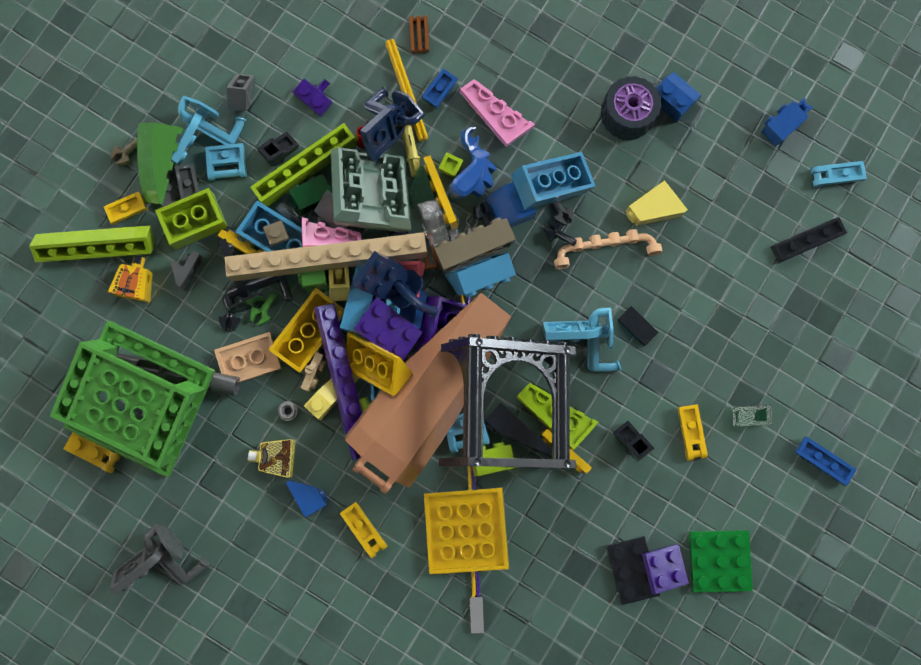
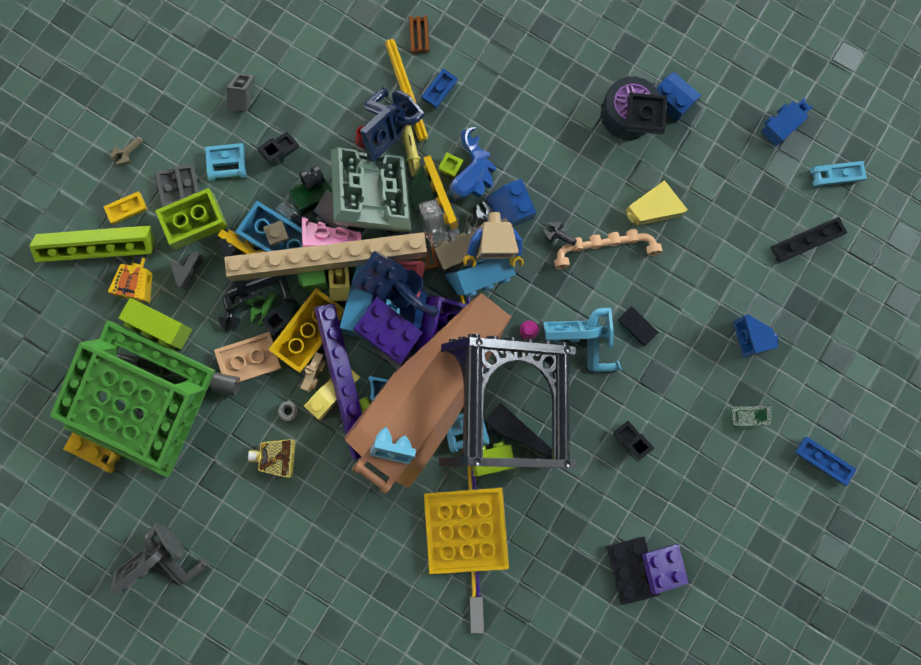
(154, 158): bright green wedge -> none
(154, 325): none -> lime brick
(198, 122): medium azure plate -> none
(280, 317): none -> black slope
(302, 165): lime brick -> none
(308, 497): blue slope -> none
(311, 177): none -> black wheel
(313, 96): dark purple plate -> none
(363, 529): yellow plate -> none
(376, 364): yellow slope -> none
(398, 452): none -> medium azure tile
(495, 241): none -> tan torso
(501, 119): bright pink wing -> none
(529, 330): none -> dark pink plate
(540, 404): lime wing -> none
(552, 180): dark azure brick -> none
(562, 211): dark grey bar -> none
(581, 465): yellow plate -> none
(646, 113): none -> black plate
(692, 432): yellow plate -> none
(720, 561): green plate -> none
(754, 336): none -> blue slope

